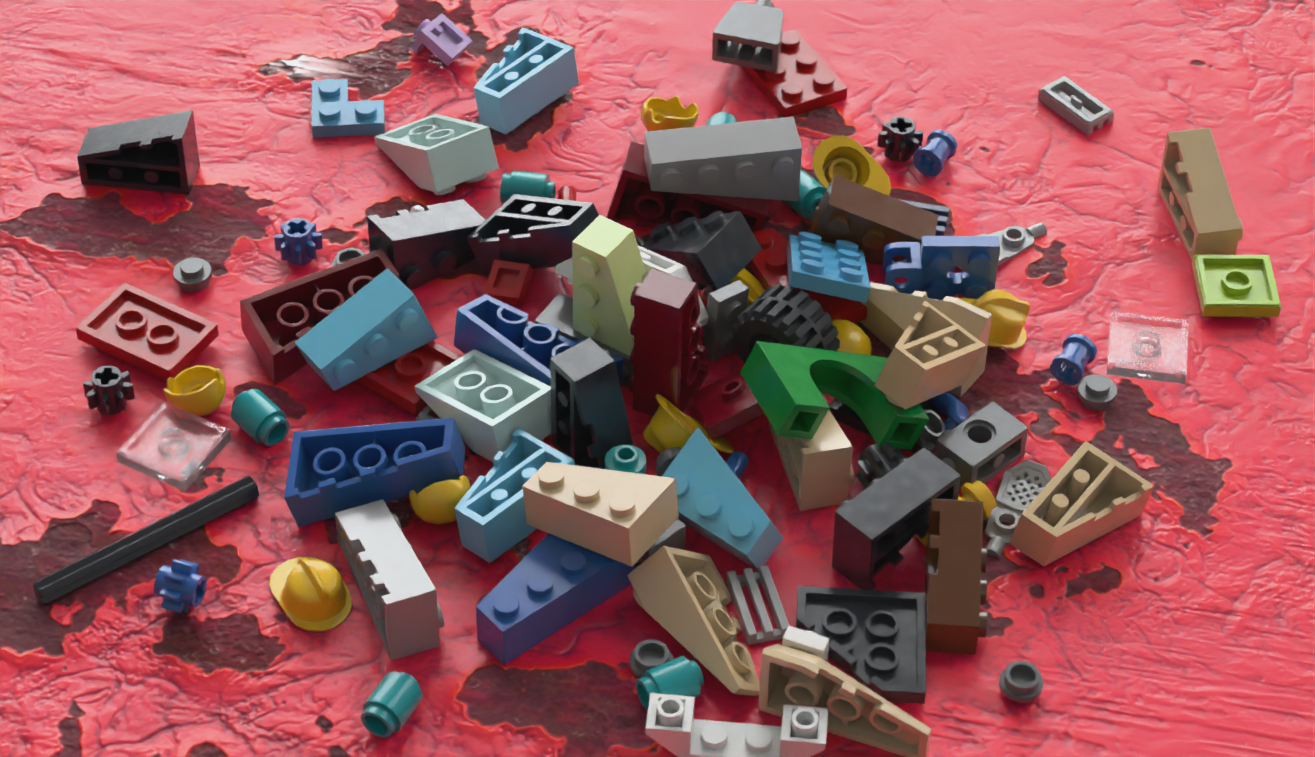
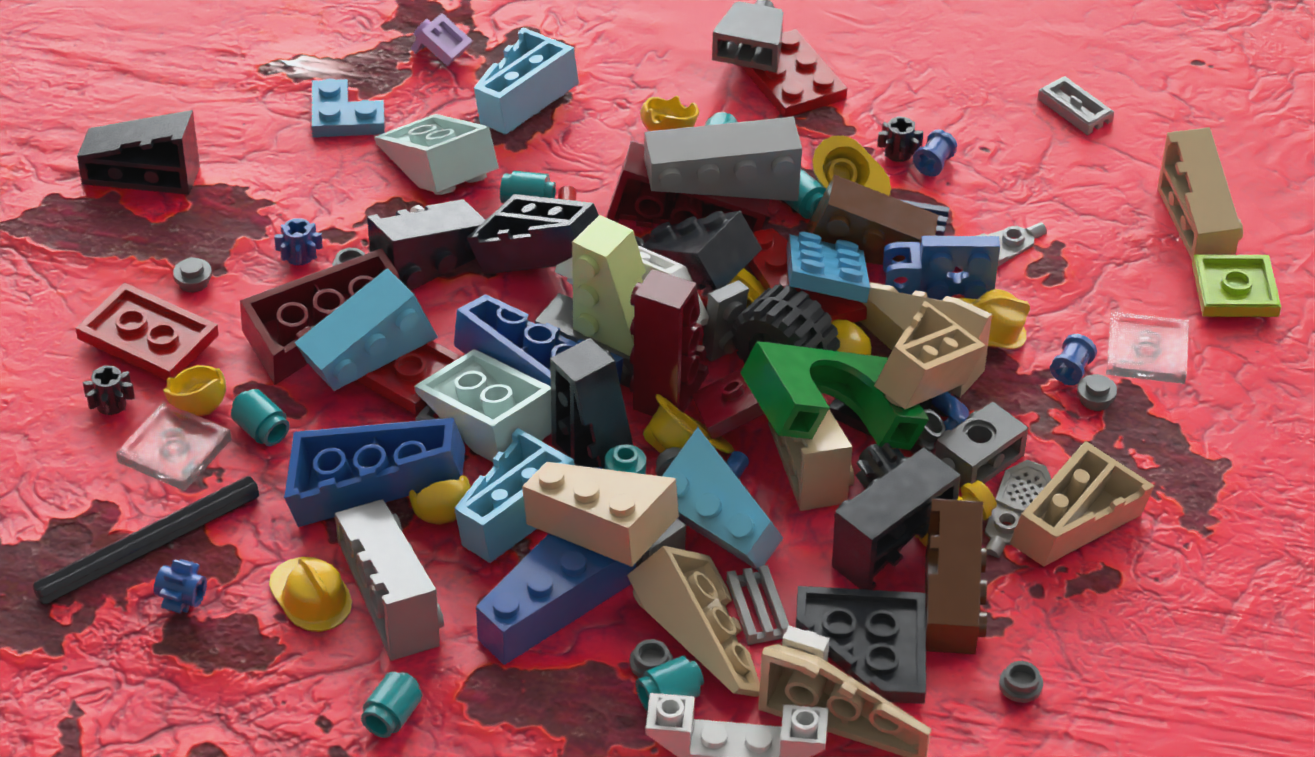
(509, 281): red plate -> none

